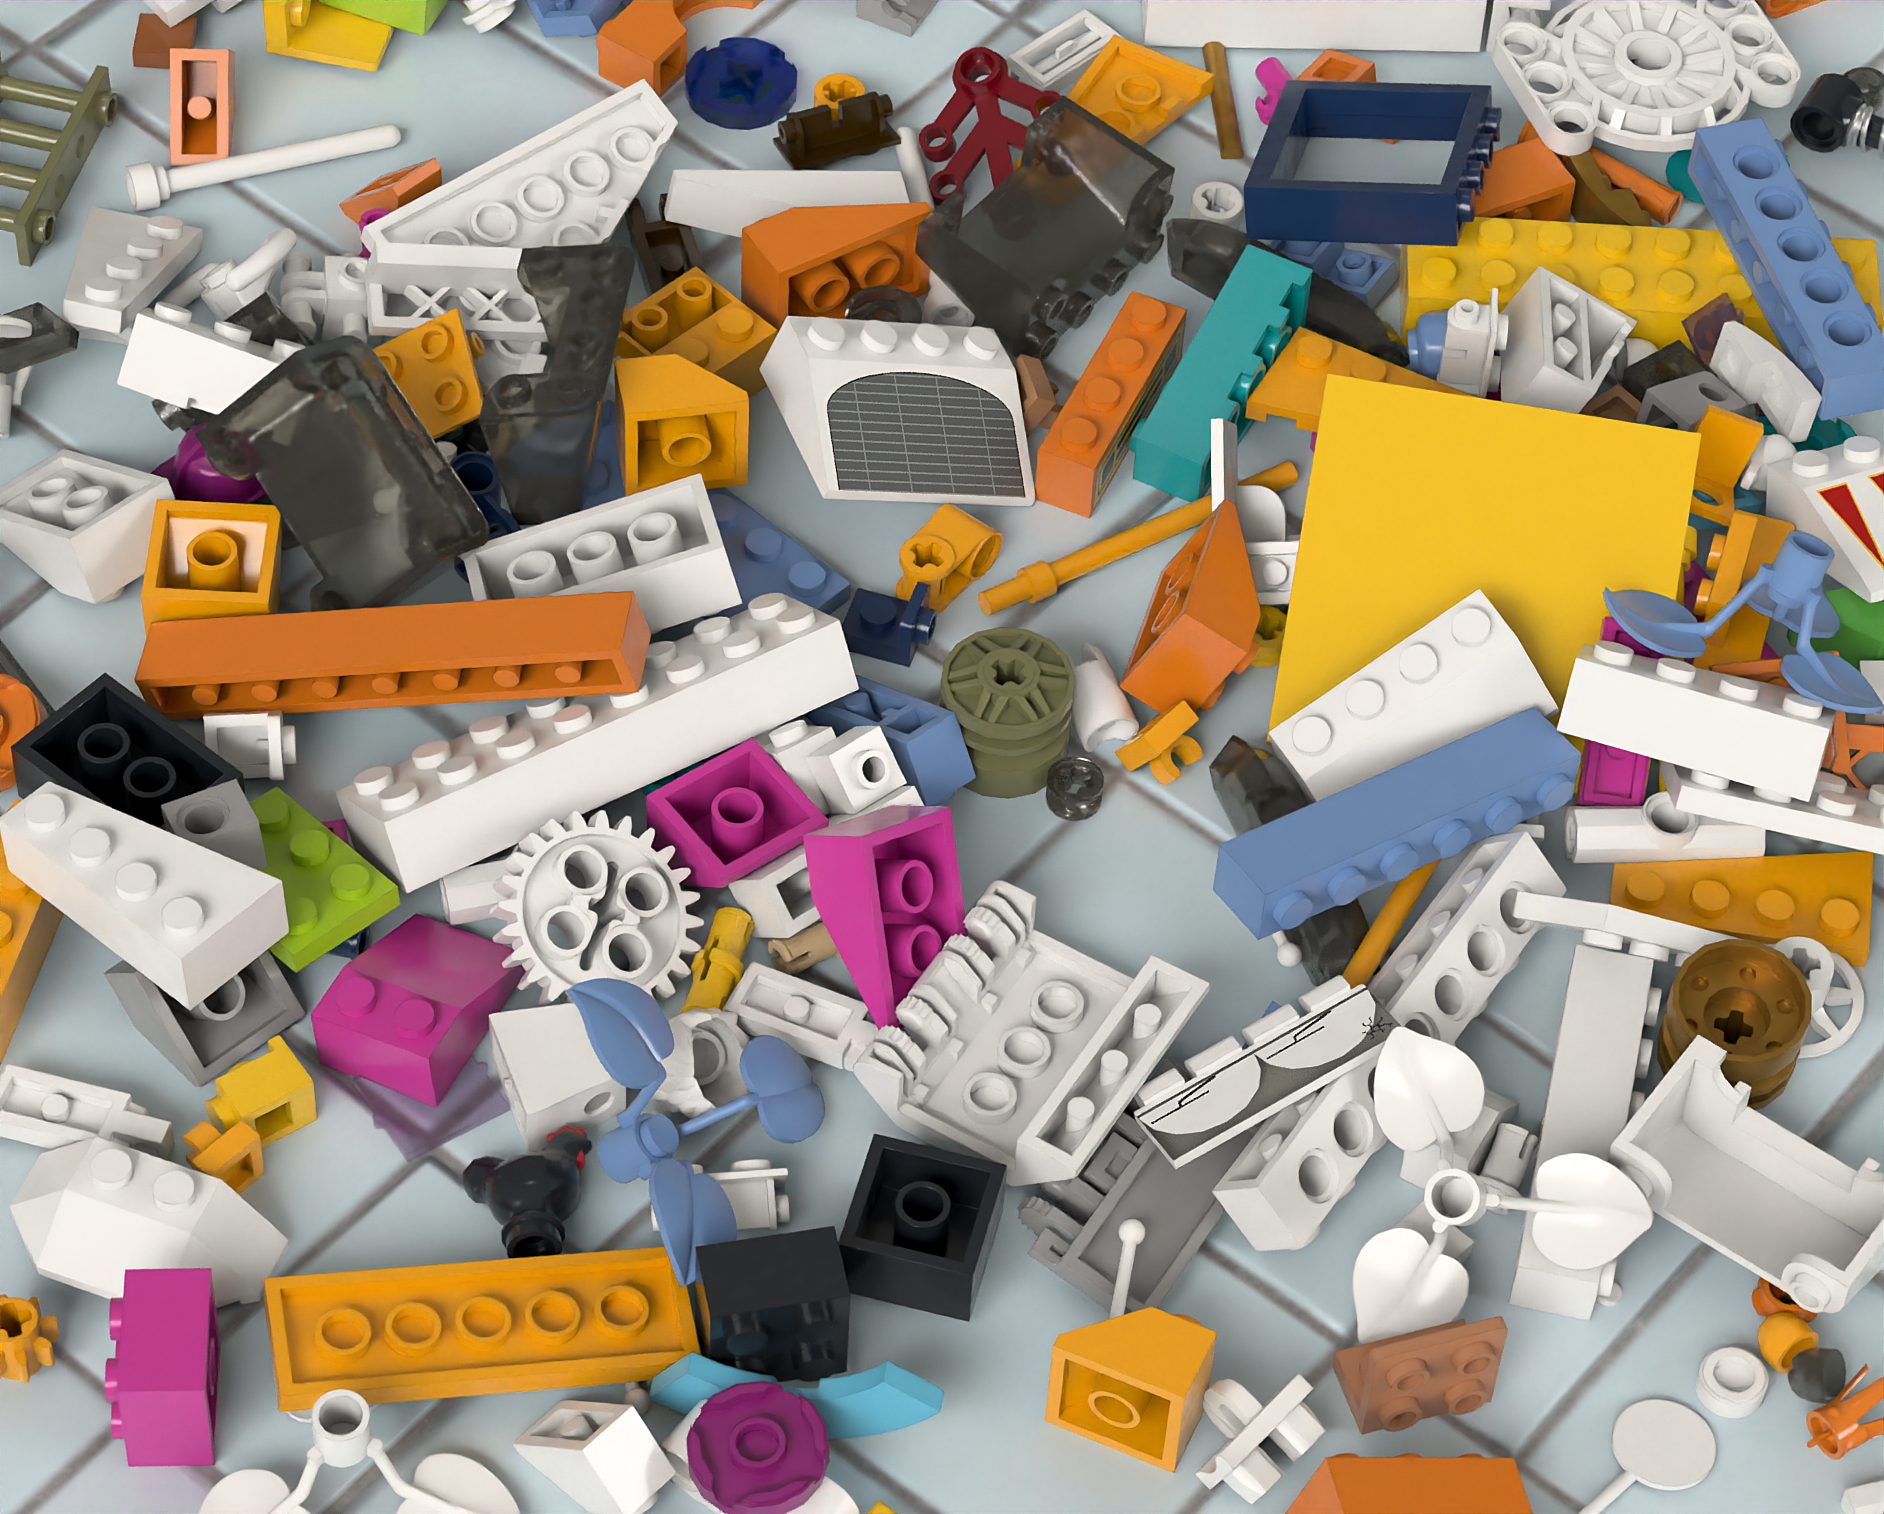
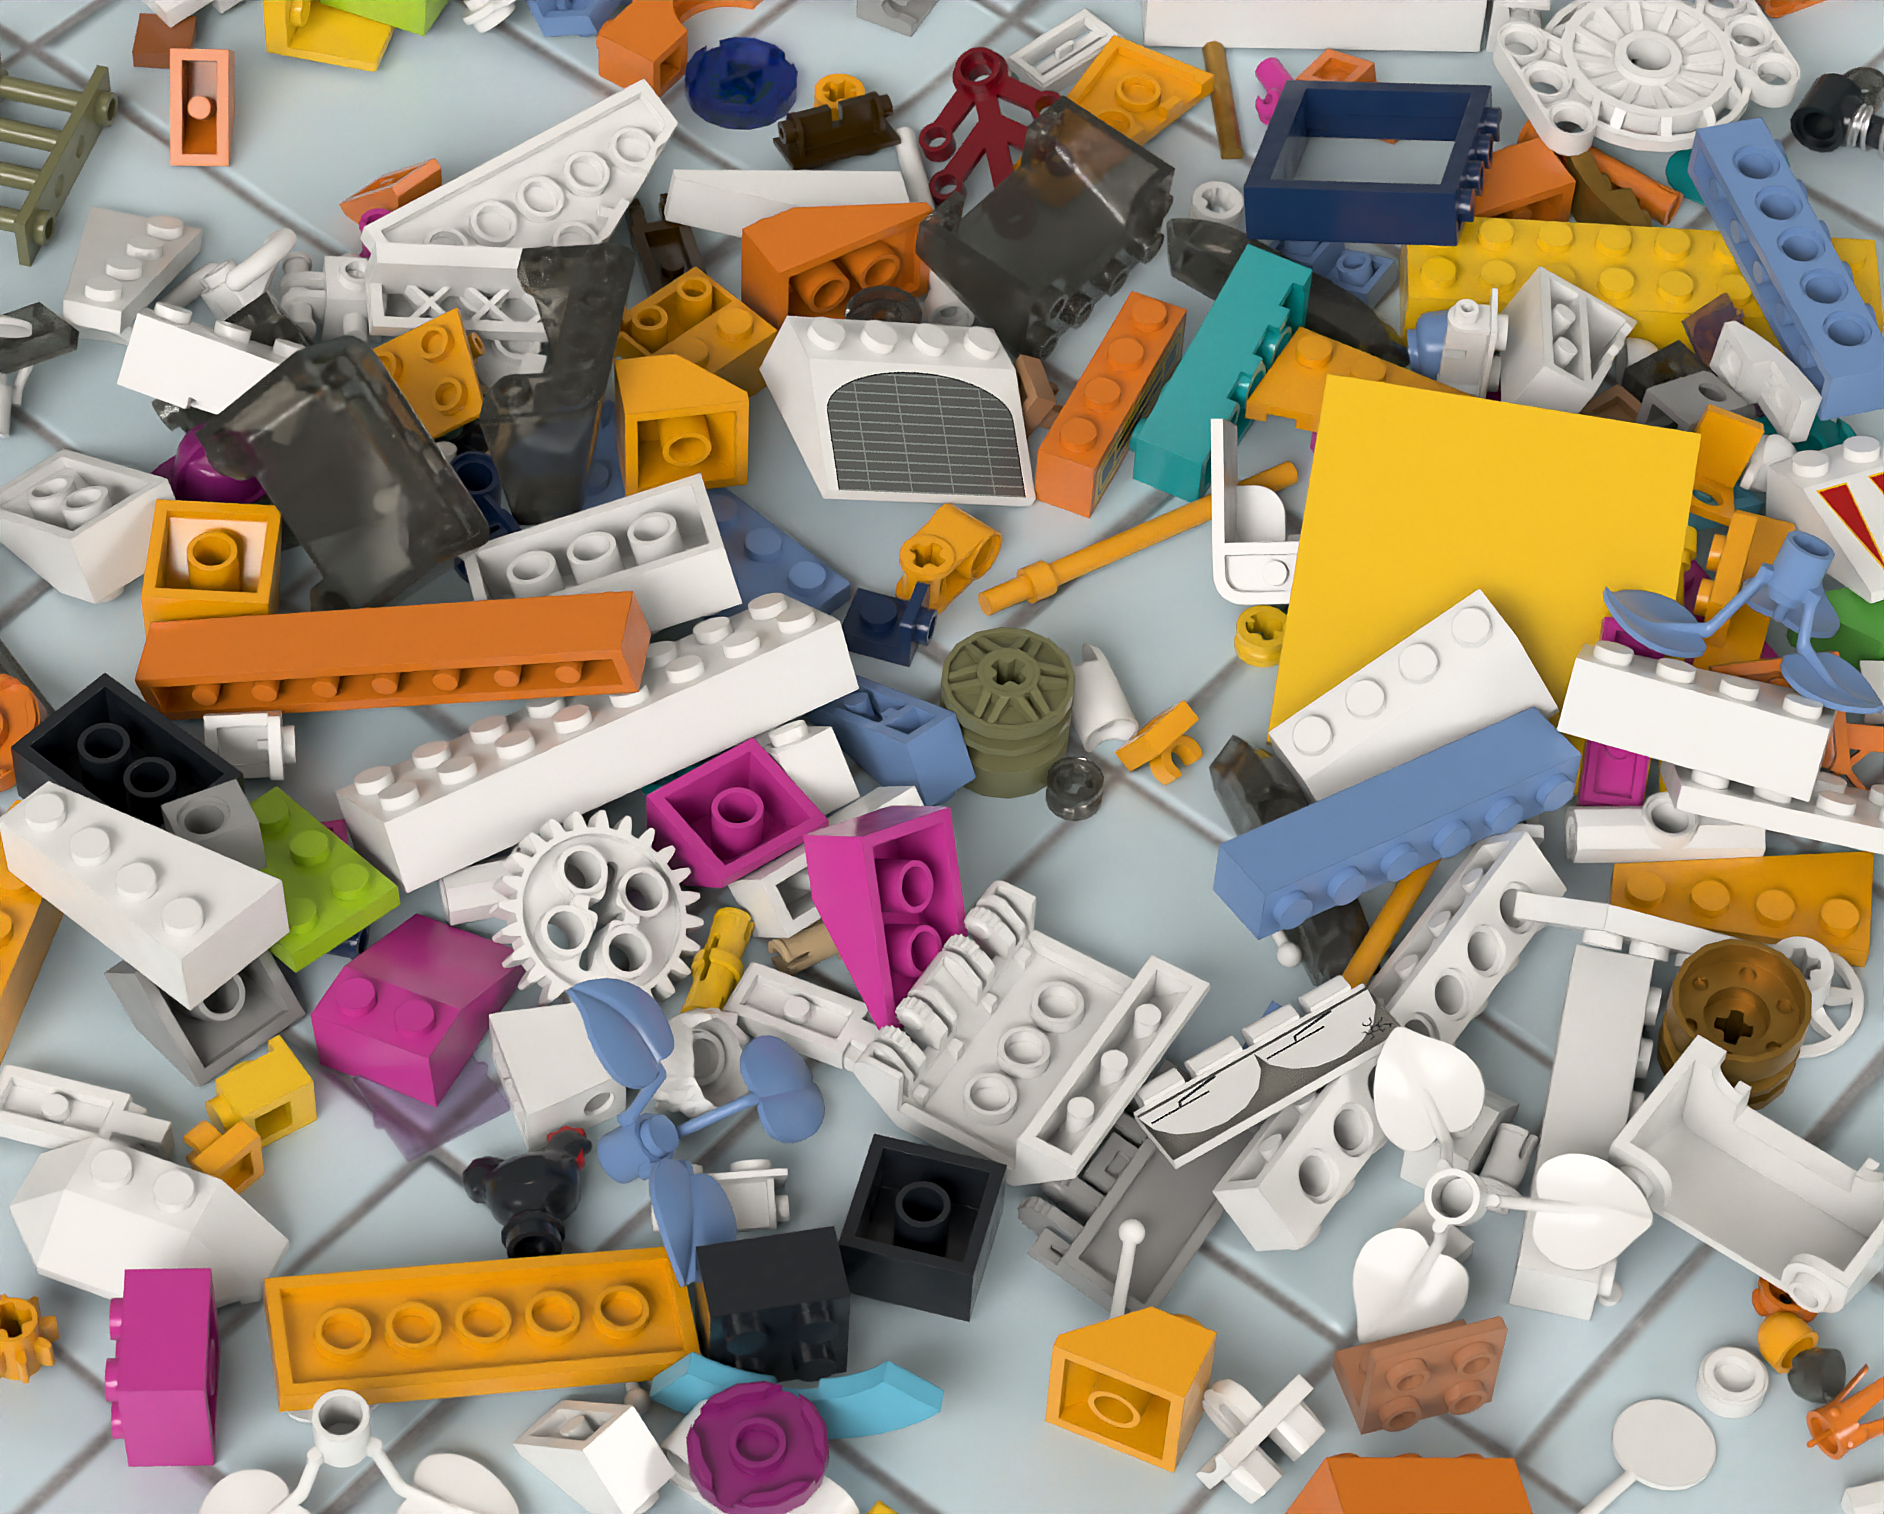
(154, 184): white piece -> none
(840, 765): white plate -> none
(1197, 620): orange slope -> none

